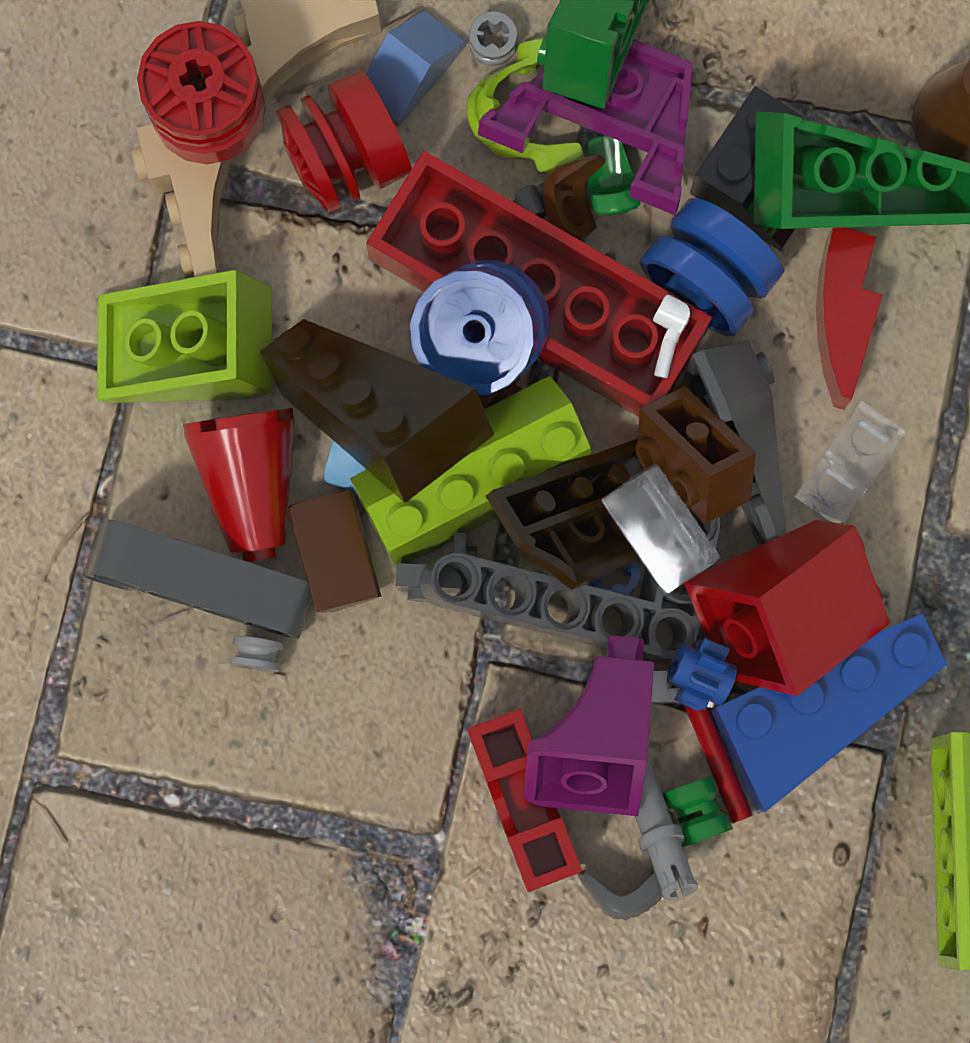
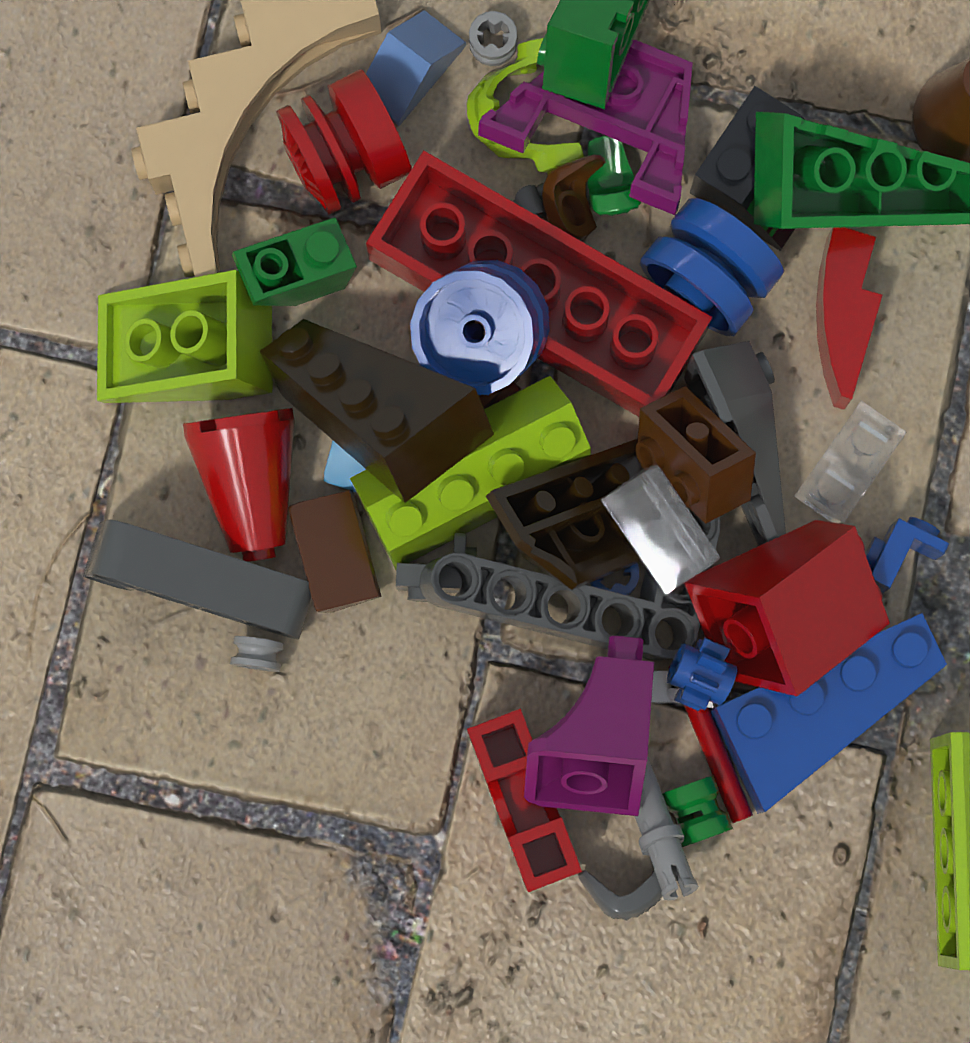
(207, 123): red wheel -> none
(296, 265): none -> green slope
(674, 316): white hand -> none
(888, 554): none -> blue bracket

